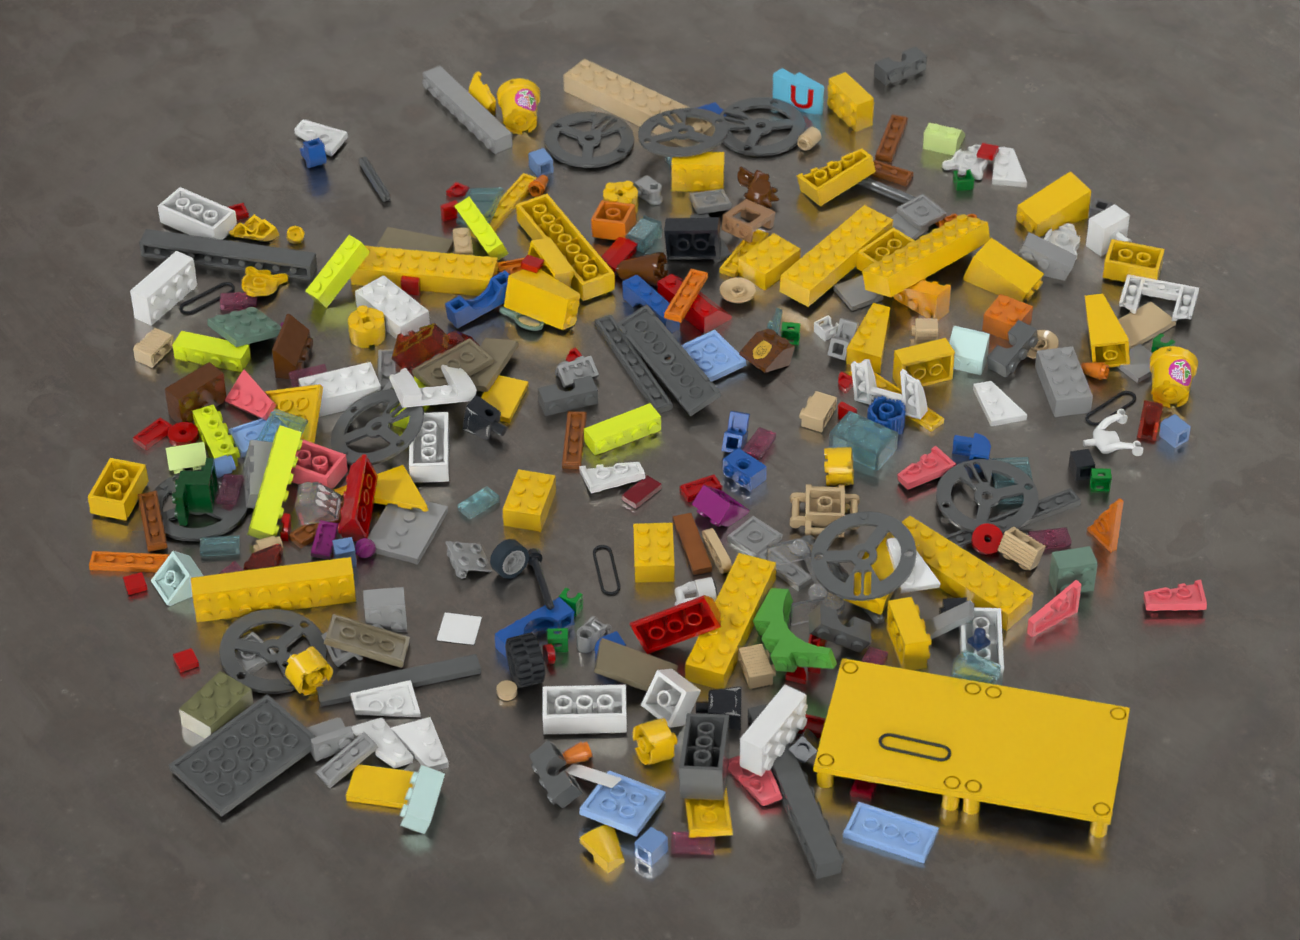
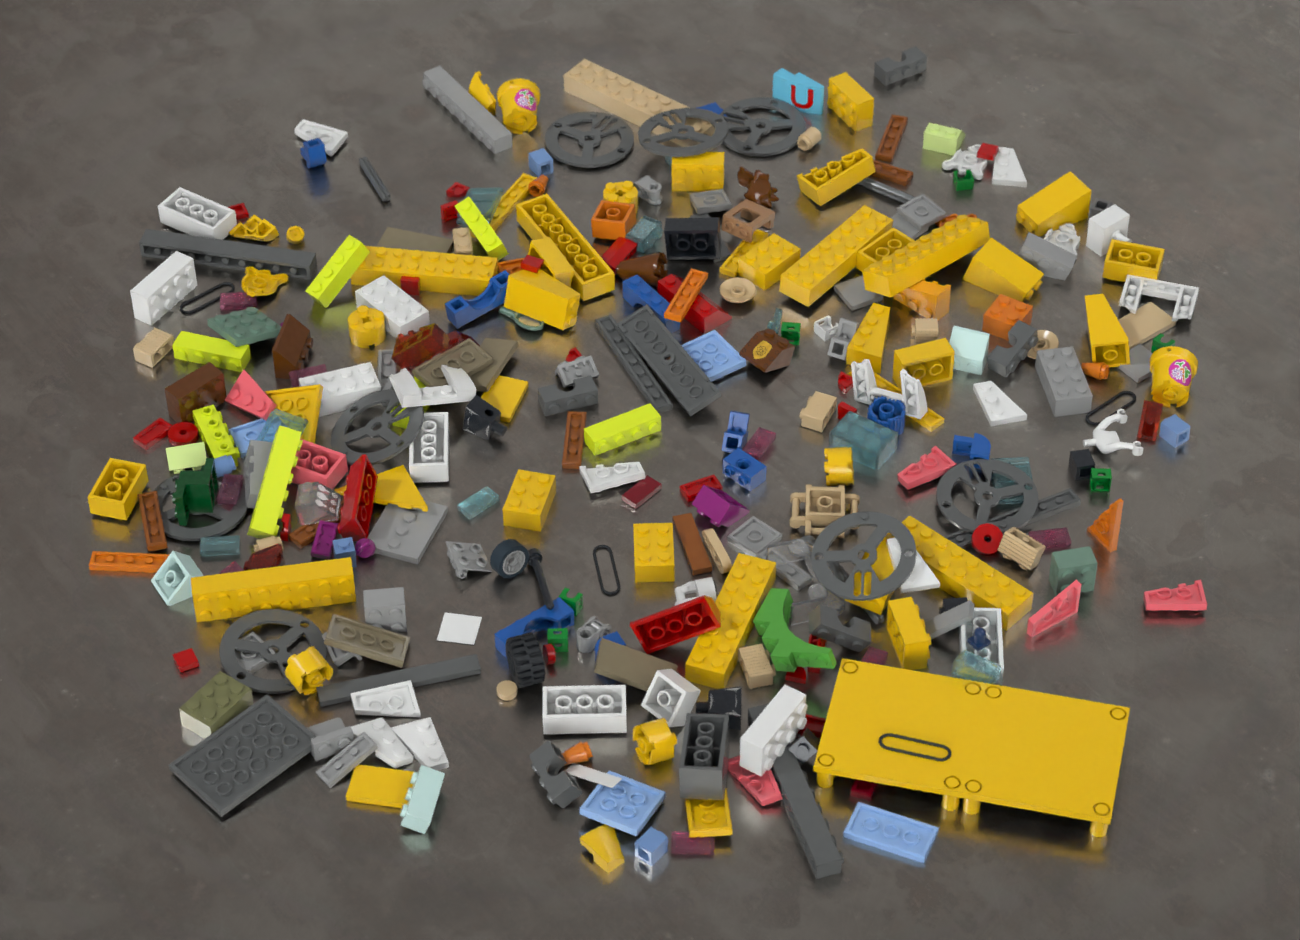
(135, 583): red tile -> none

